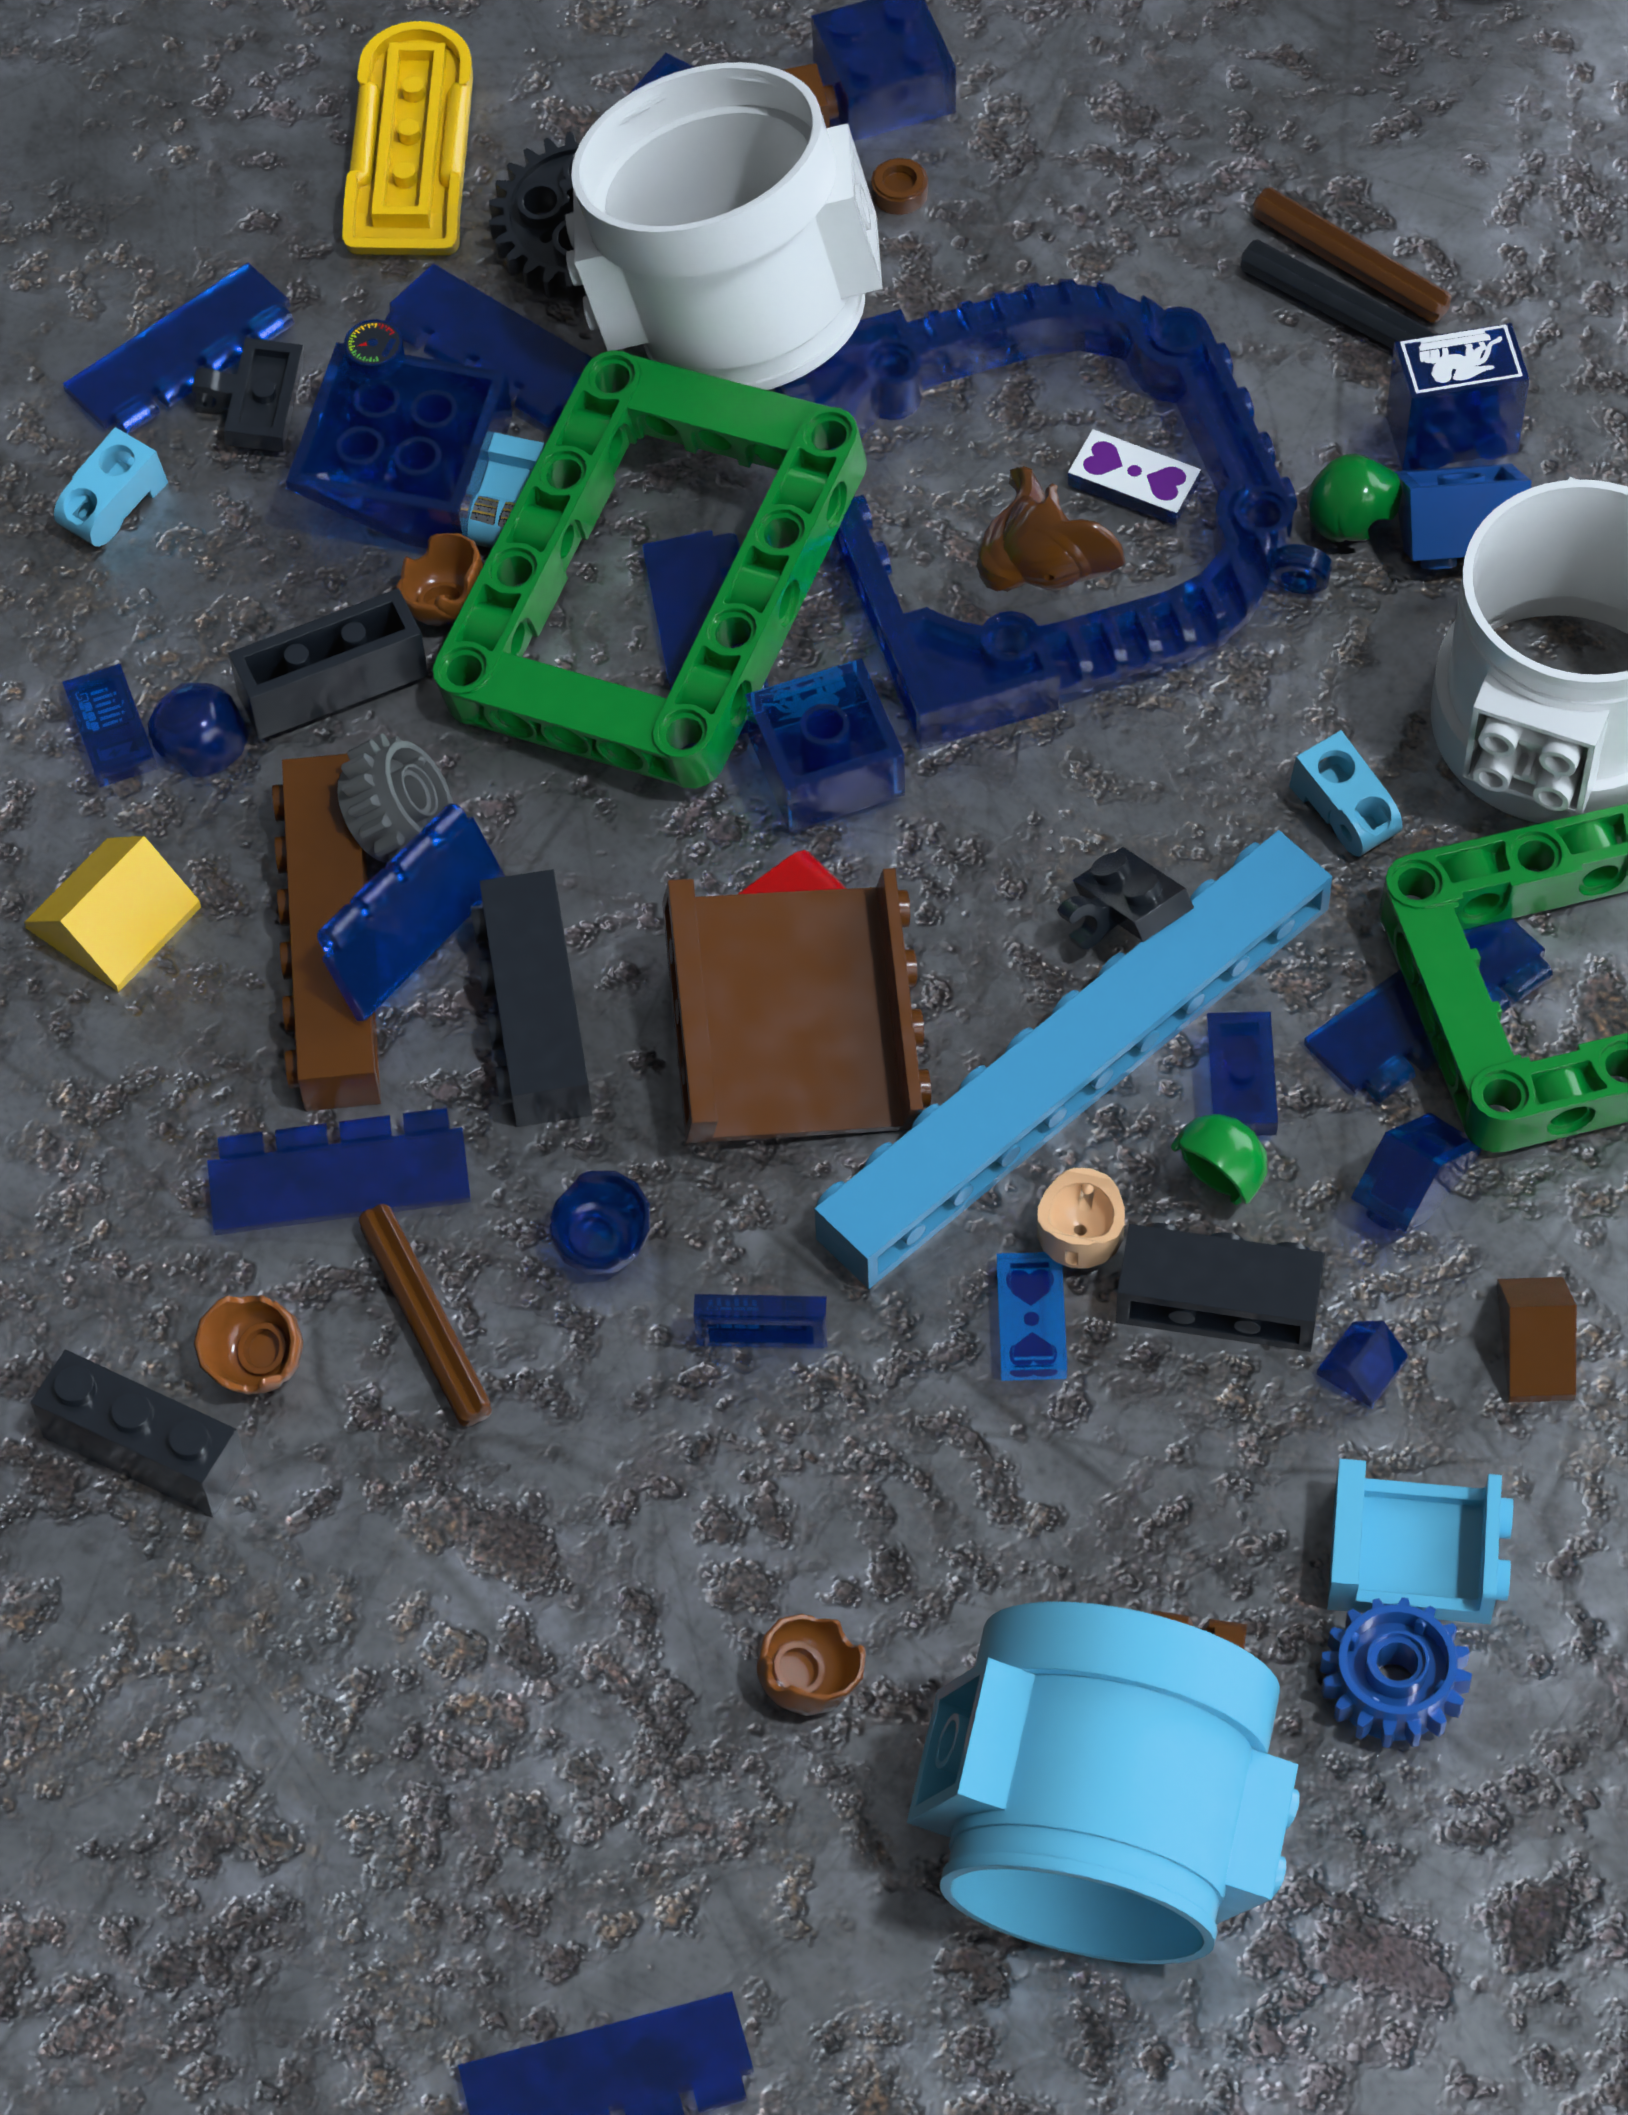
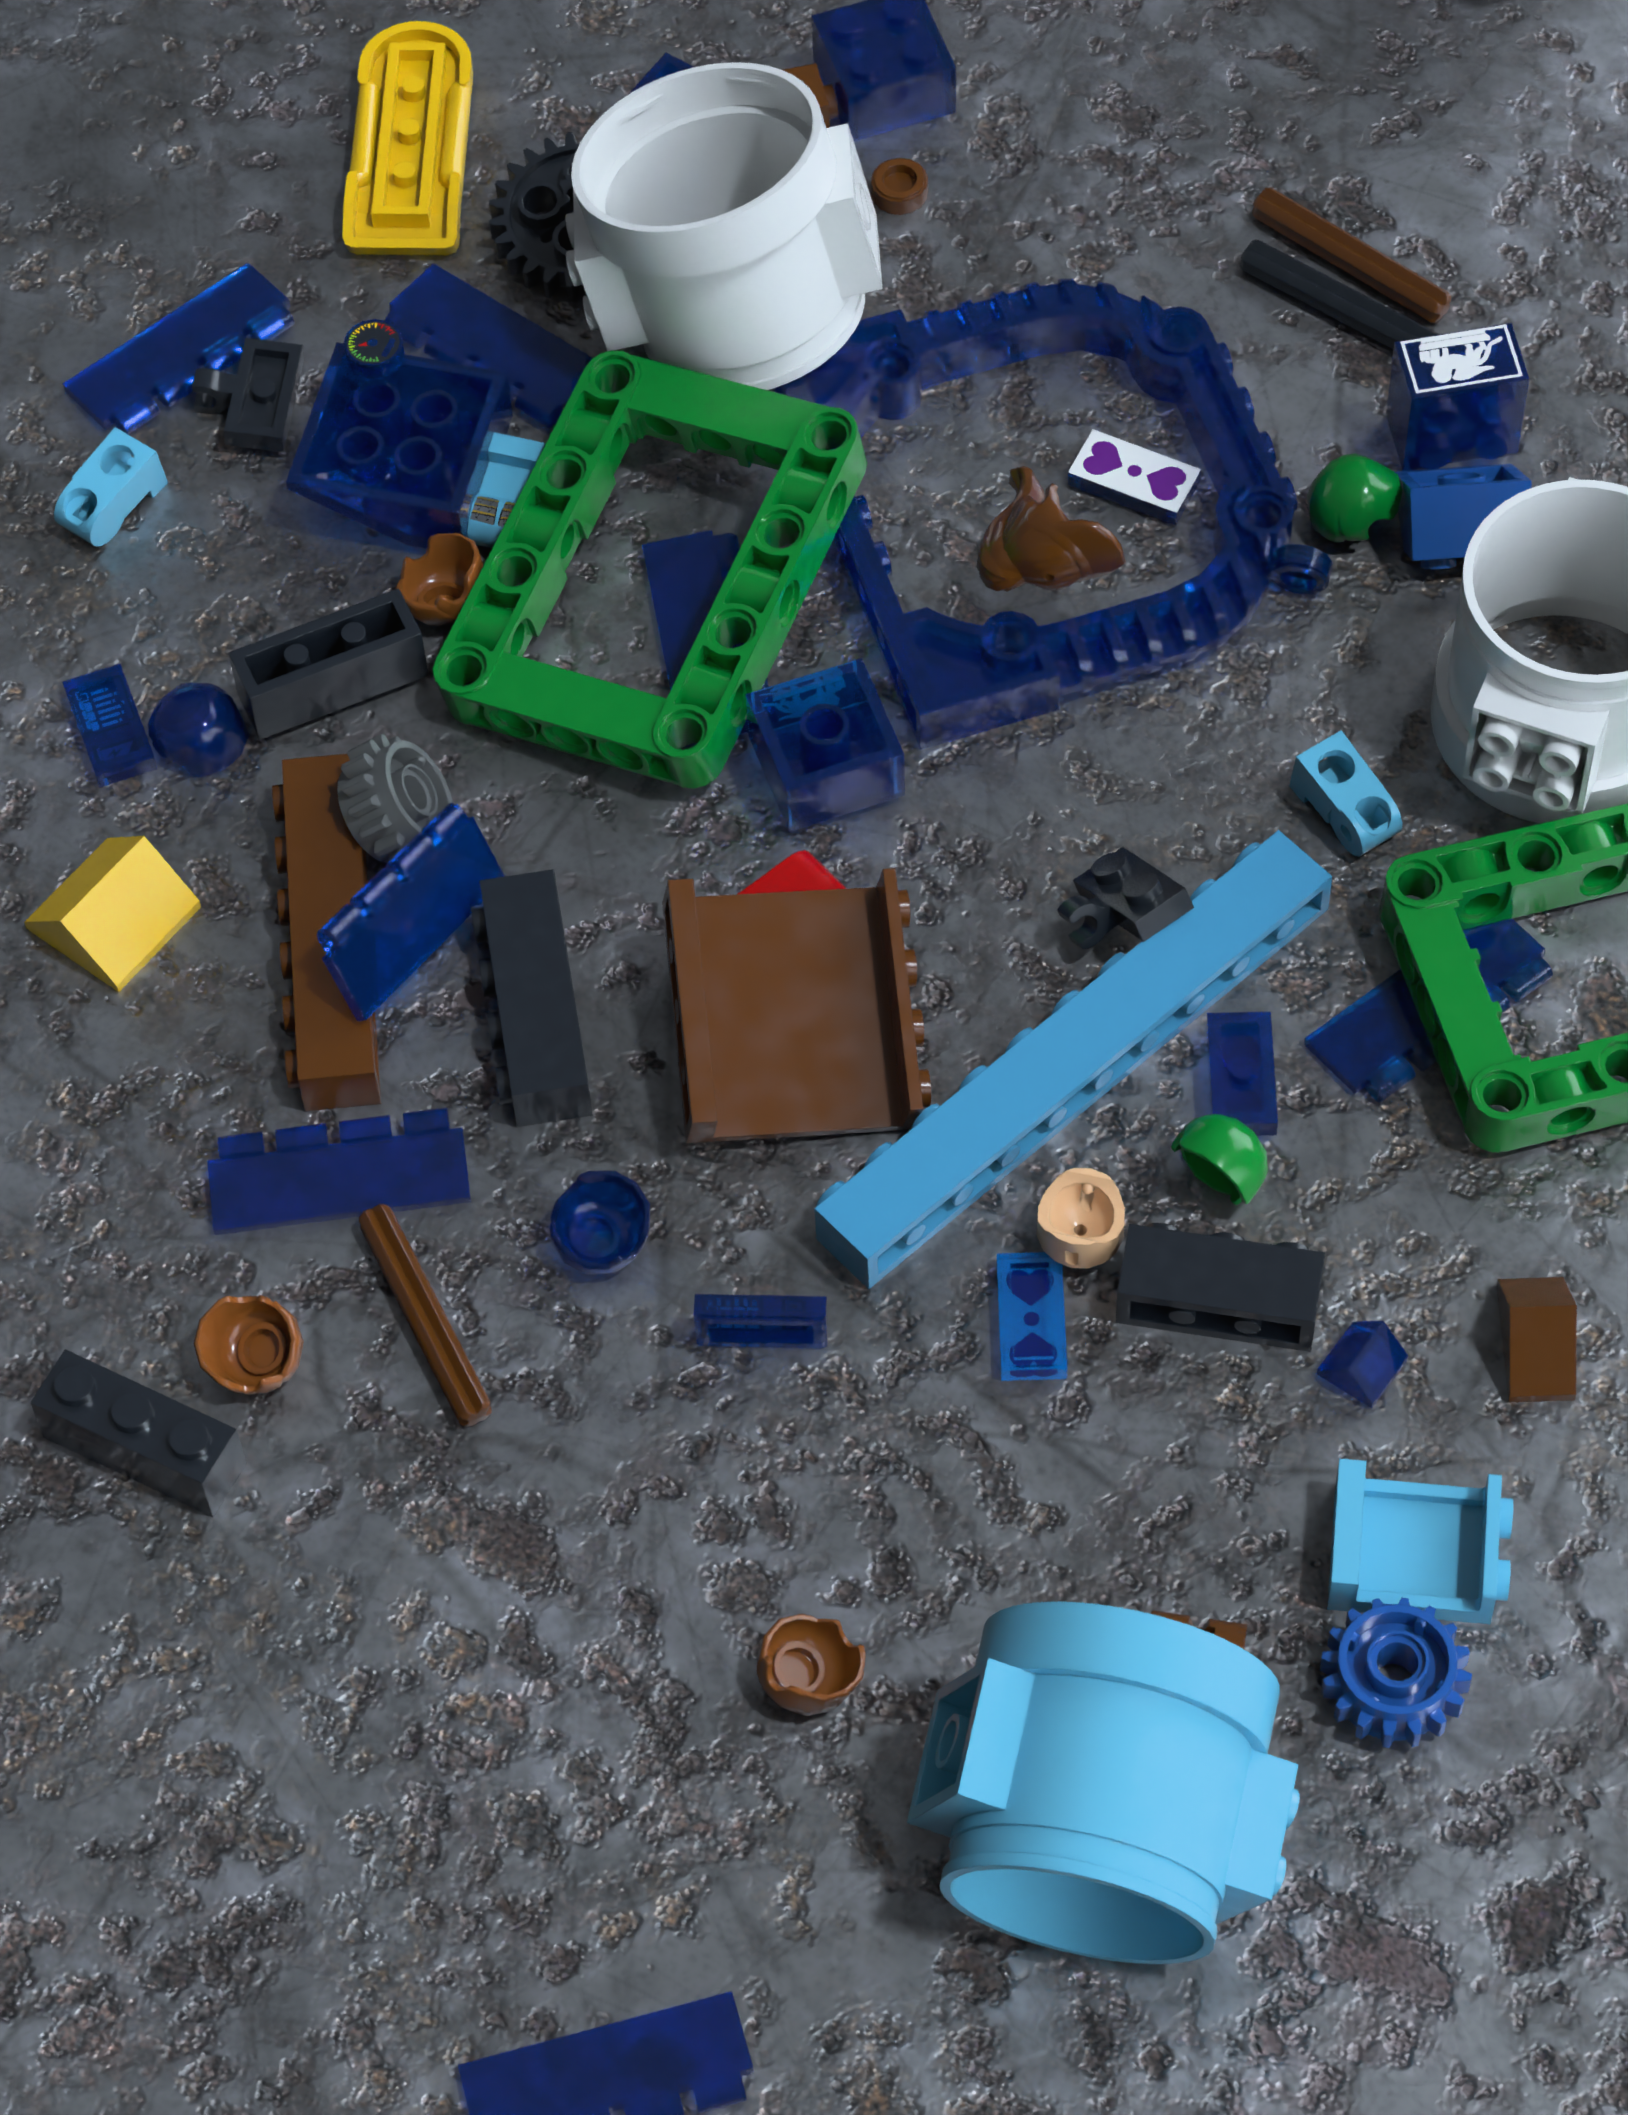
(1414, 1172): clear blue slope -> none

